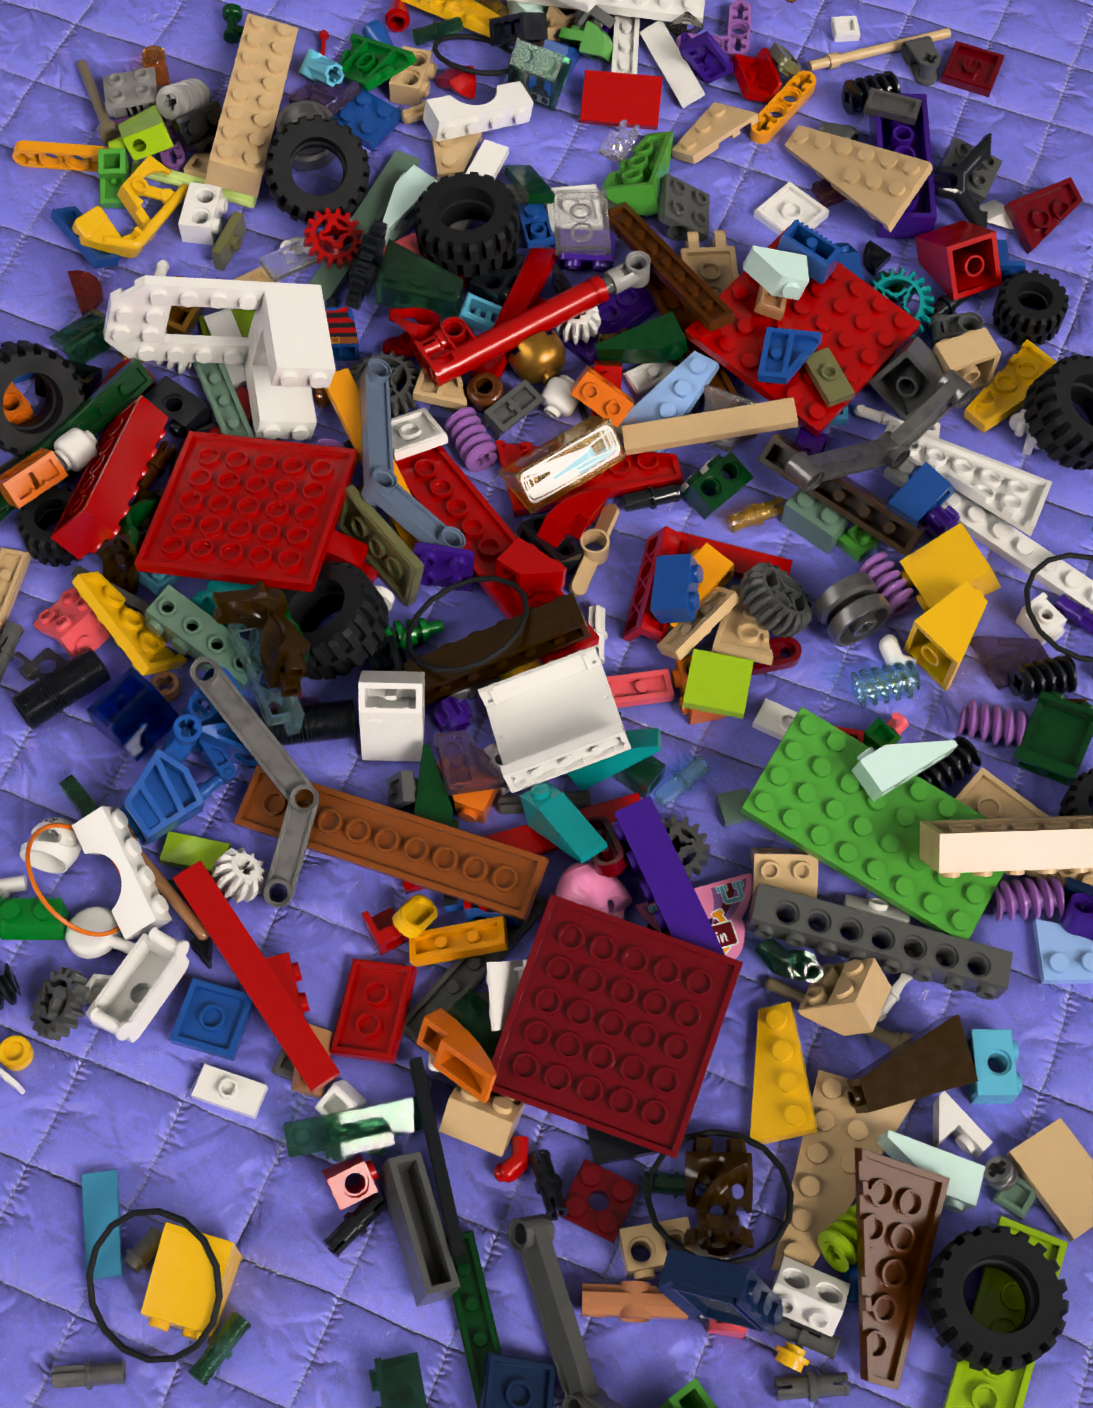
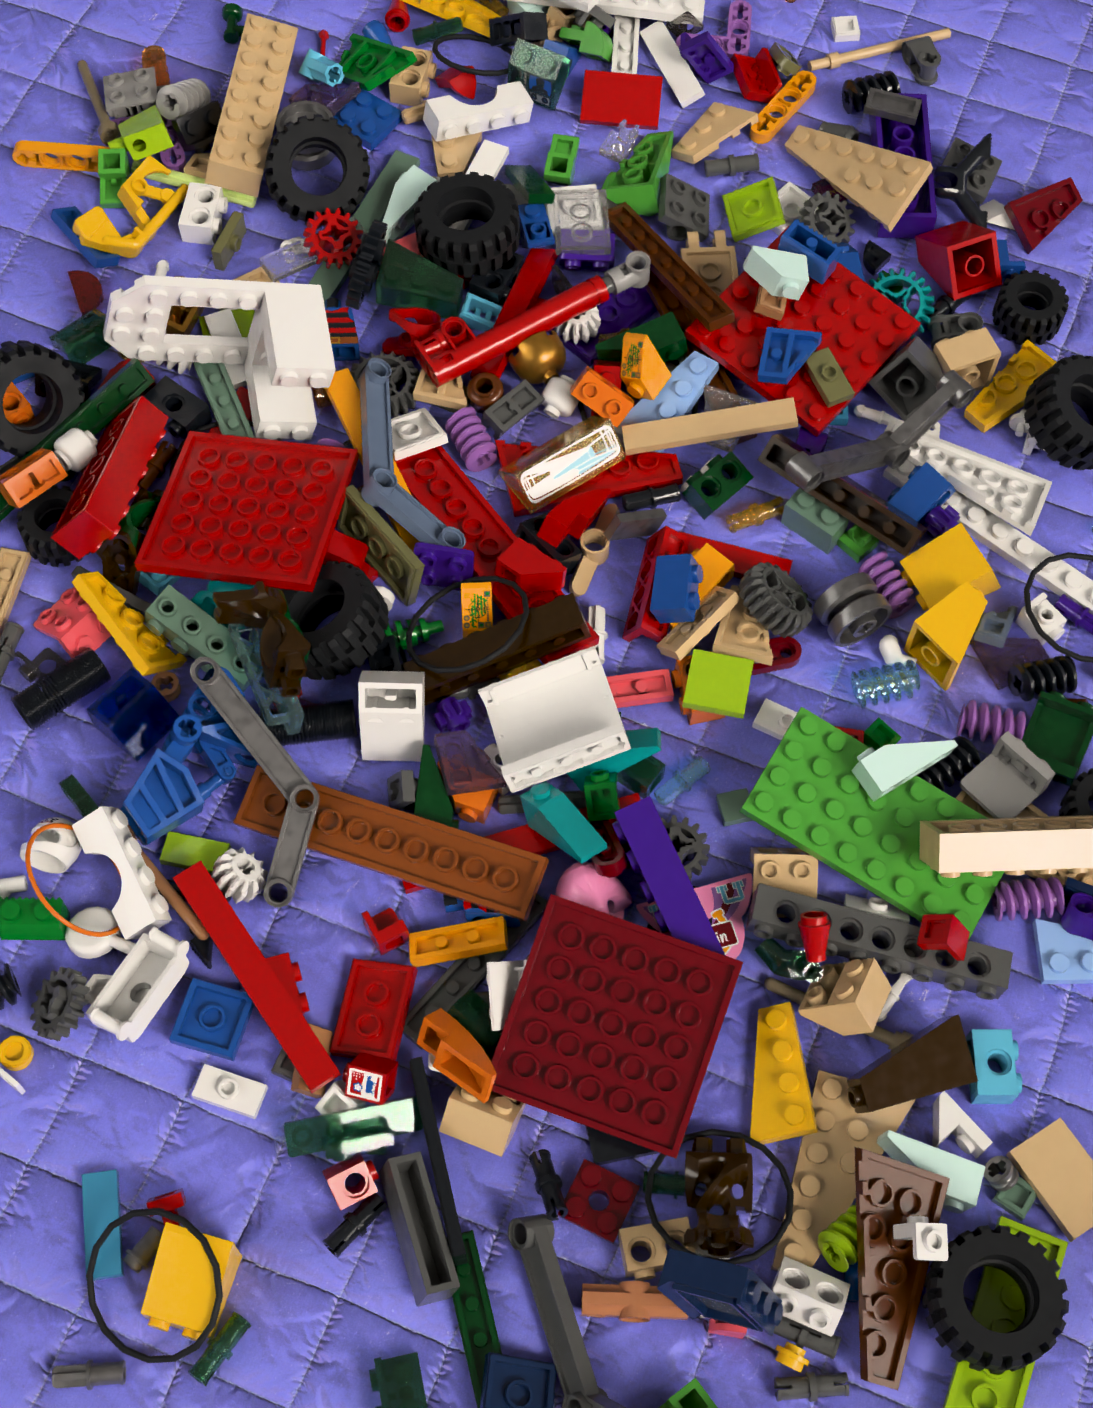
(169, 1202): none -> red tile
(370, 1078): none -> red brick
(415, 916): yellow tile -> none
(476, 607): none -> light orange slope
(516, 1164): red arm -> none
(561, 159): none -> bright green brick
(601, 795): none -> green bracket
(635, 524): none -> flat silver tile
(642, 367): none -> light orange slope
(731, 165): none -> dark grey pin
(753, 209): none -> lime tile
(814, 933): none -> red cone
(829, 217): none -> dark grey gear
(898, 723): coral hand -> none
(929, 1239): none -> white bracket
(943, 933): none -> red panel
(972, 69): dark red tile -> none
(995, 627): none -> sand blue tile
(1007, 778): none -> light grey bracket

